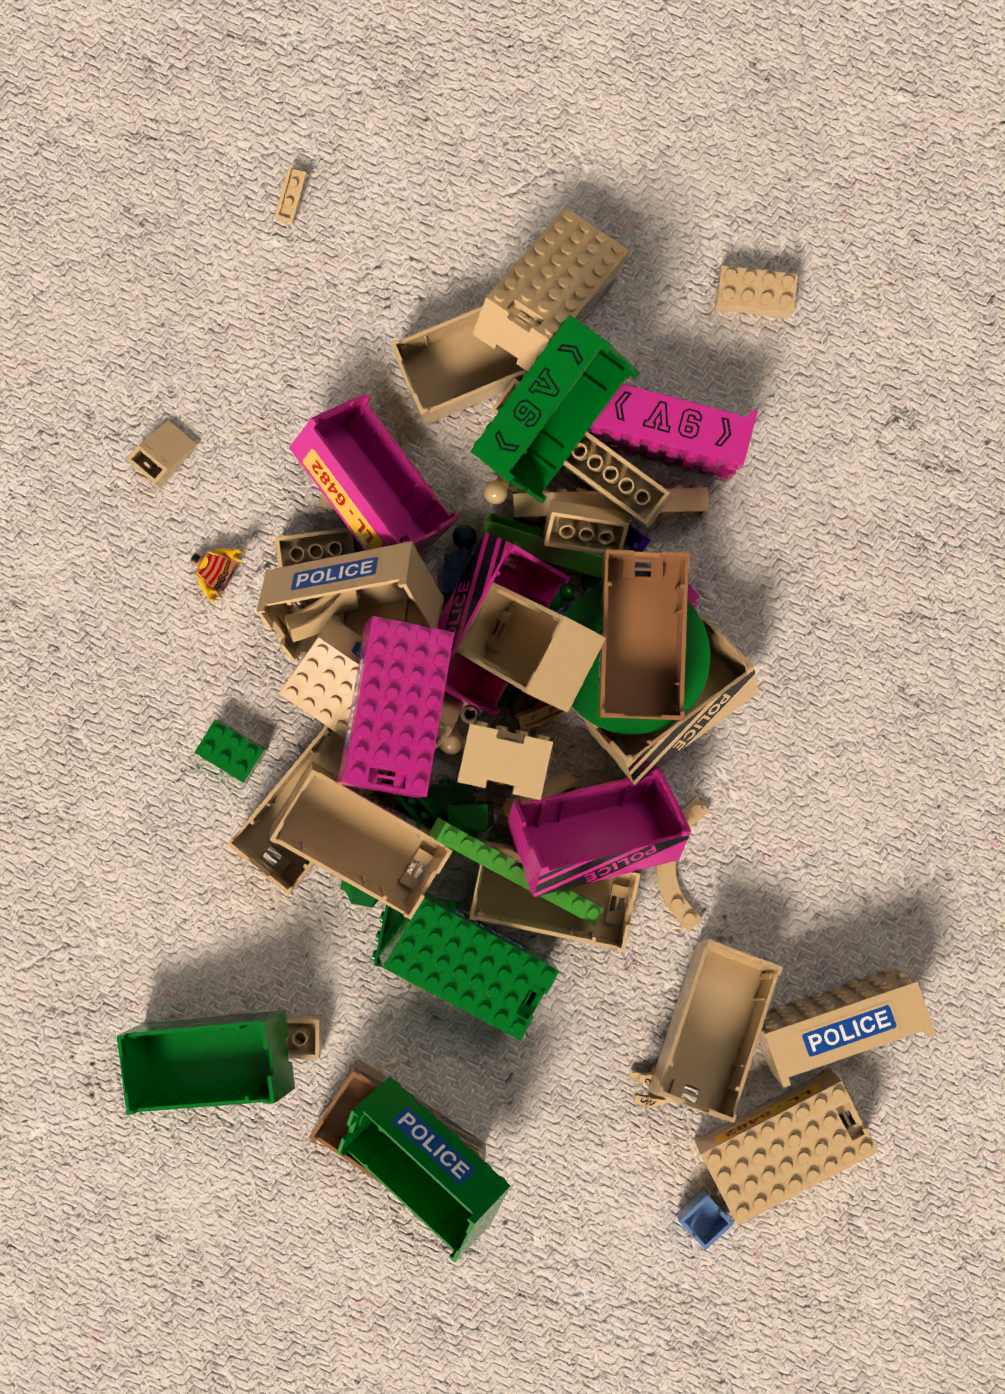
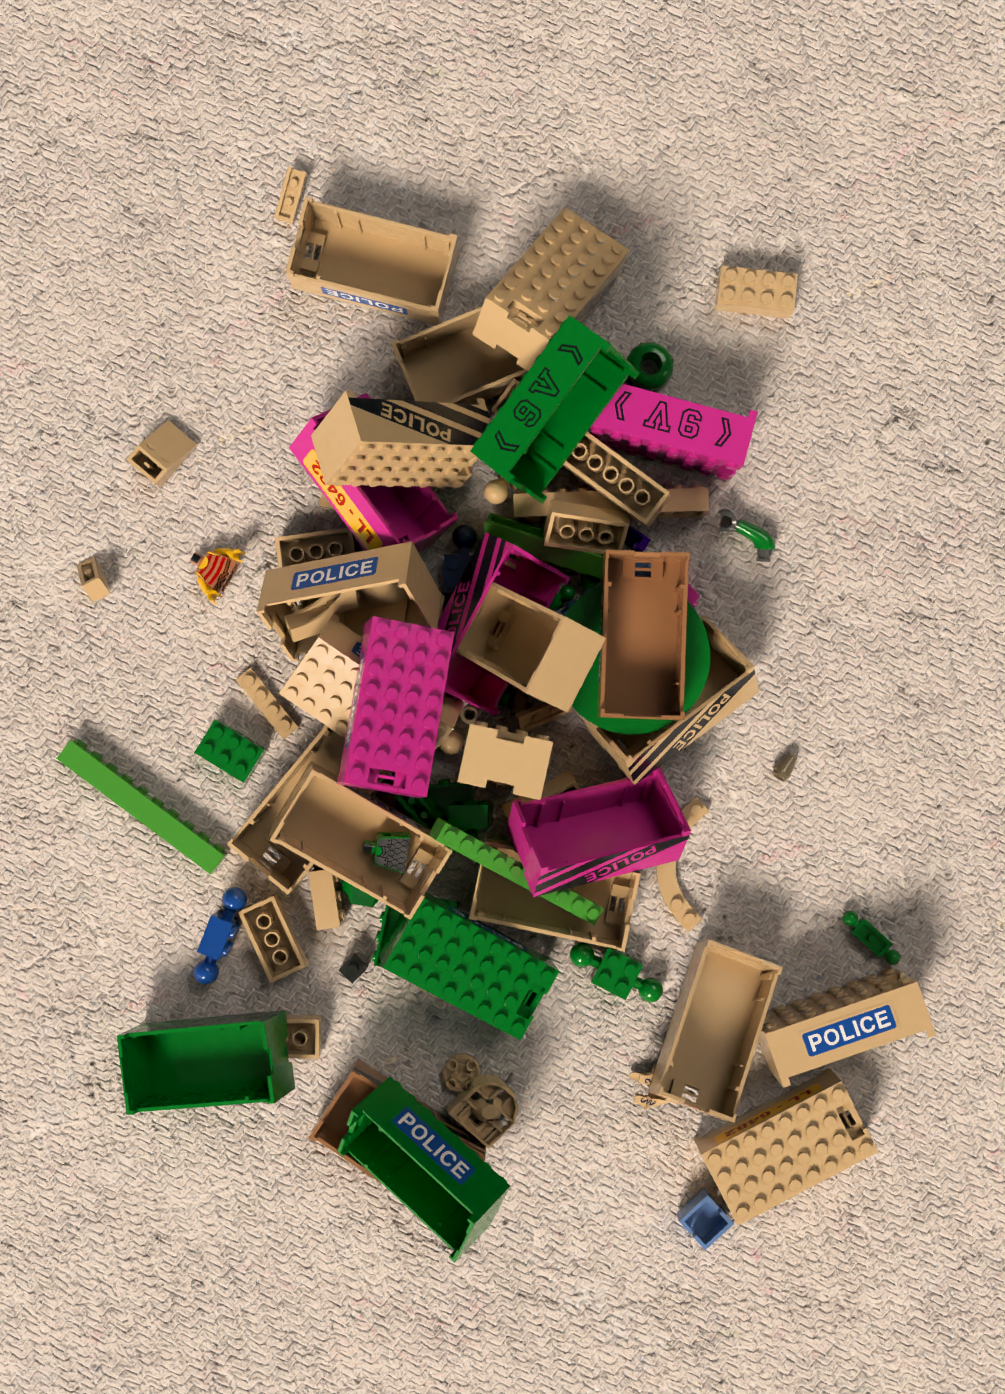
(93, 579): none -> tan slope
(142, 806): none -> bright green brick
(219, 934): none -> blue brick
(267, 703): none -> tan plate
(273, 938): none -> tan brick
(326, 899): none -> tan brick
(353, 968): none -> pearl dark grey brick
(373, 262): none -> tan piece
(389, 850): none -> torso
(398, 442): none -> tan piece
(460, 1072): none -> tan tile
(489, 1128): none -> tan connector
(616, 972): none -> green brick
(660, 356): none -> green piece
(761, 539): none -> green piece
(784, 767): none -> dark tan cone
(871, 937): none -> green plate

